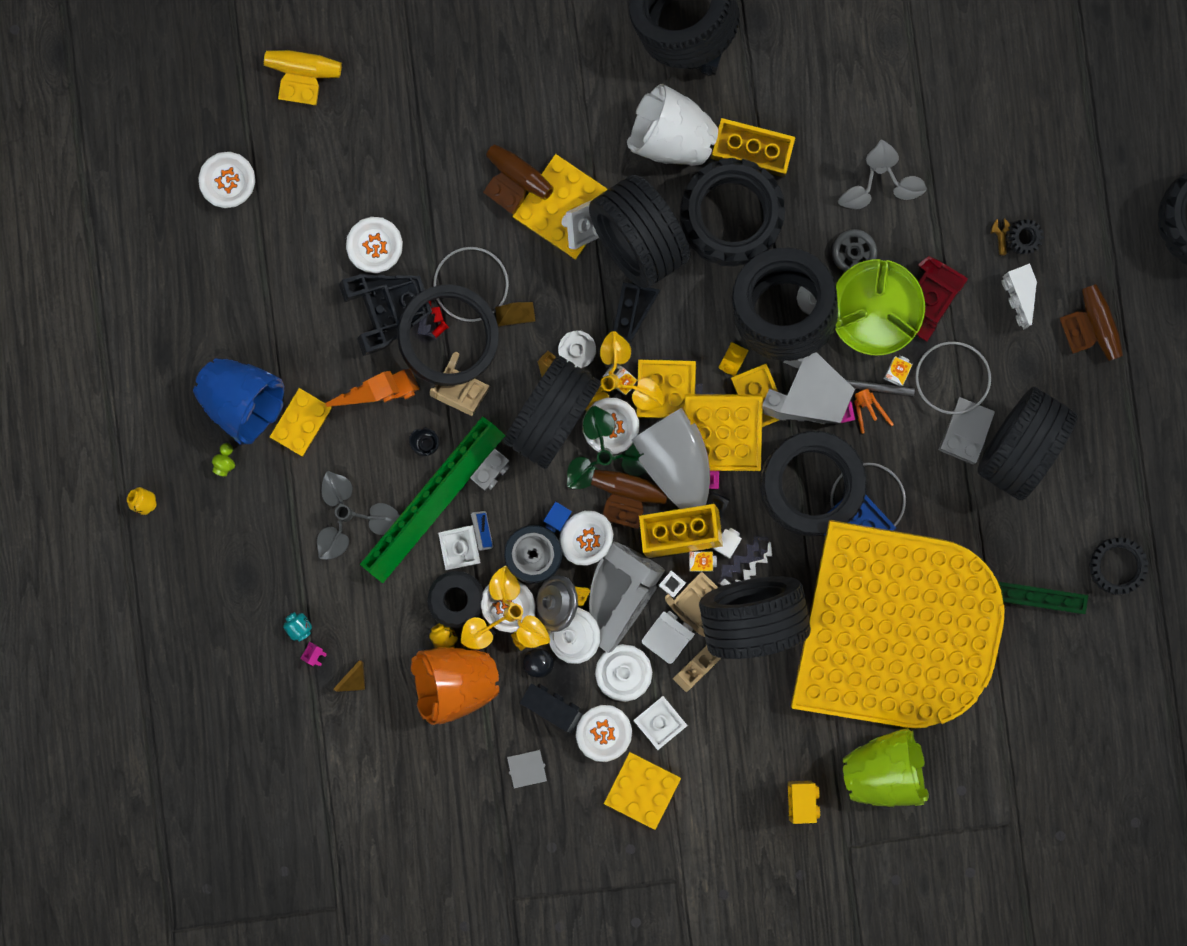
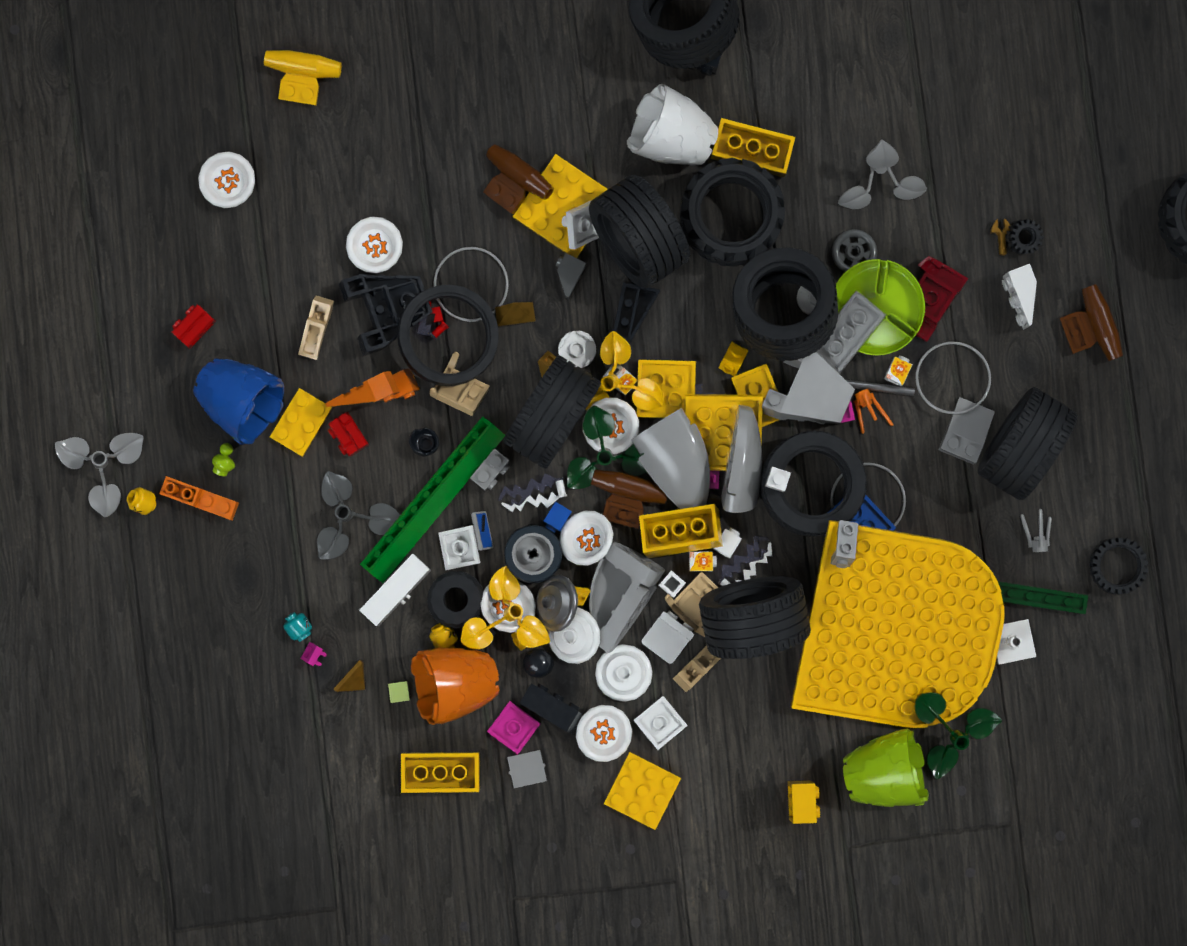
(74, 451): none -> light grey plant
(193, 325): none -> red brick
(199, 498): none -> orange slope
(315, 327): none -> tan slope
(348, 434): none -> red brick
(395, 590): none -> white brick
(399, 692): none -> yellowish green tile
(440, 772): none -> yellow brick
(513, 727): none -> dark pink tile
(525, 494): none -> piece
(569, 272): none -> dark grey slope
(745, 462): none -> light grey panel
(777, 479): none -> white brick
(845, 545): none -> light grey bracket
(854, 326): none -> light grey tile
(980, 725): none -> dark green plant
(1015, 642): none -> white tile
(1040, 542): none -> light grey plant

